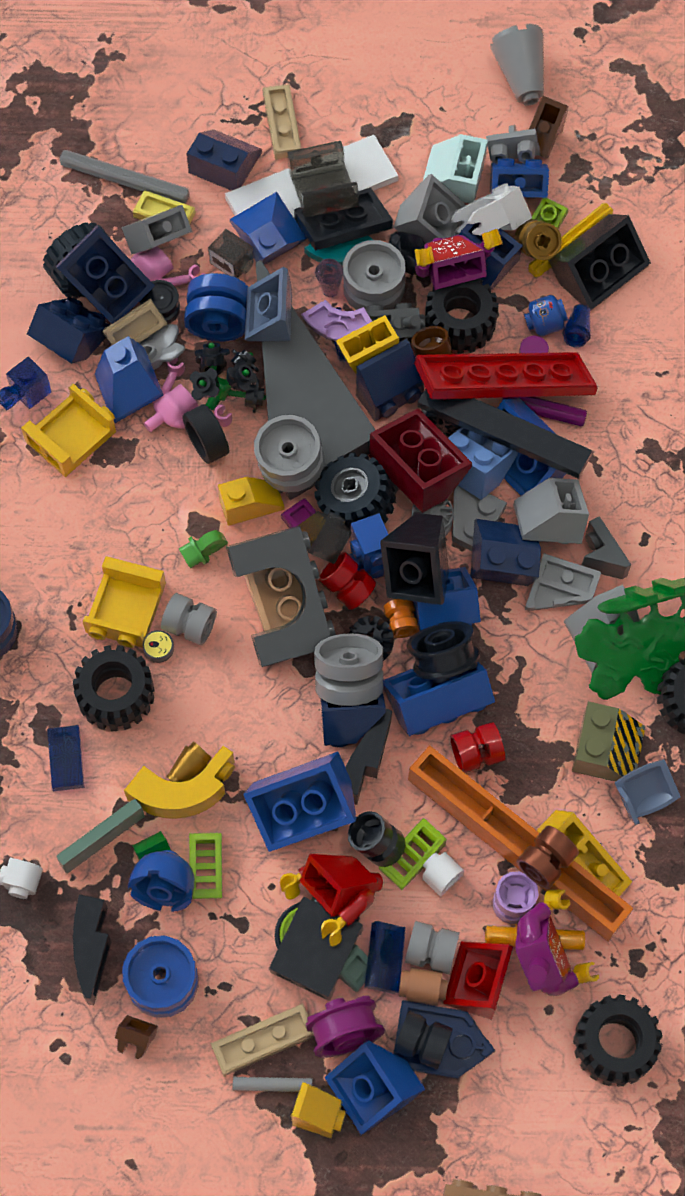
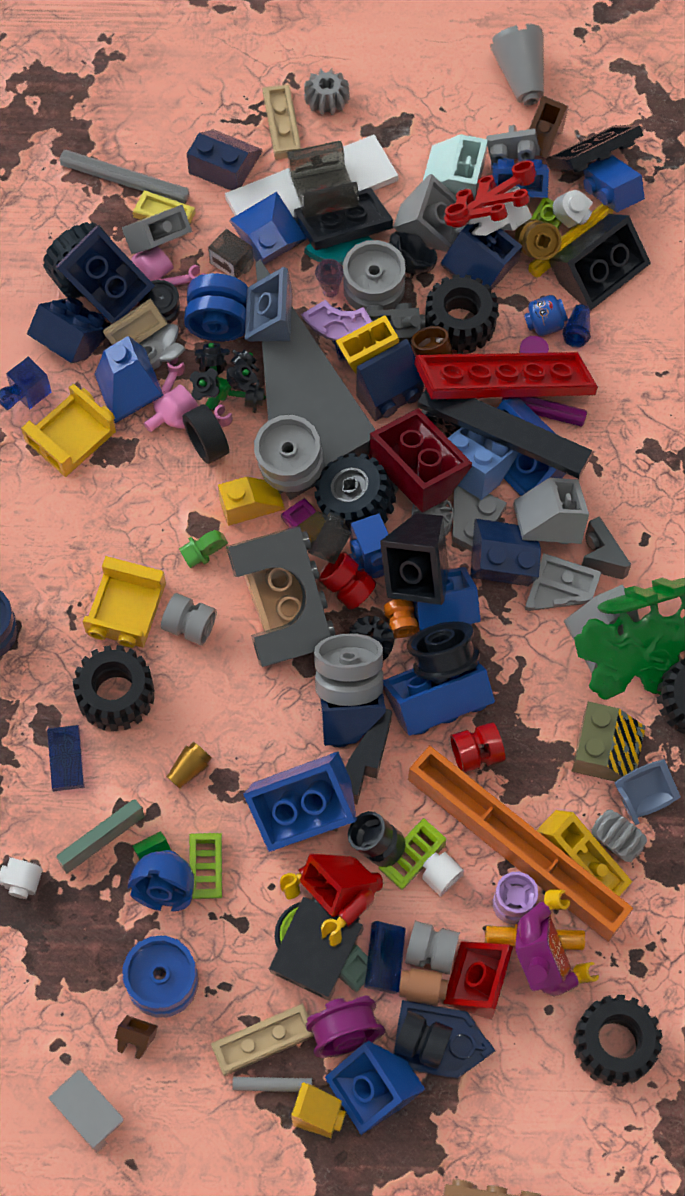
(86, 1109): none -> light grey panel
(90, 944): black slope -> none
(158, 646): tile -> none
(184, 798): yellow arch -> none
(326, 92): none -> light grey gear
(455, 259): torso -> none
(488, 194): none -> red plant
(551, 852): copper wheel -> none
(572, 208): none -> white plate
(595, 147): none -> black plate
(614, 183): none -> blue piece
(619, 835): none -> light grey gear

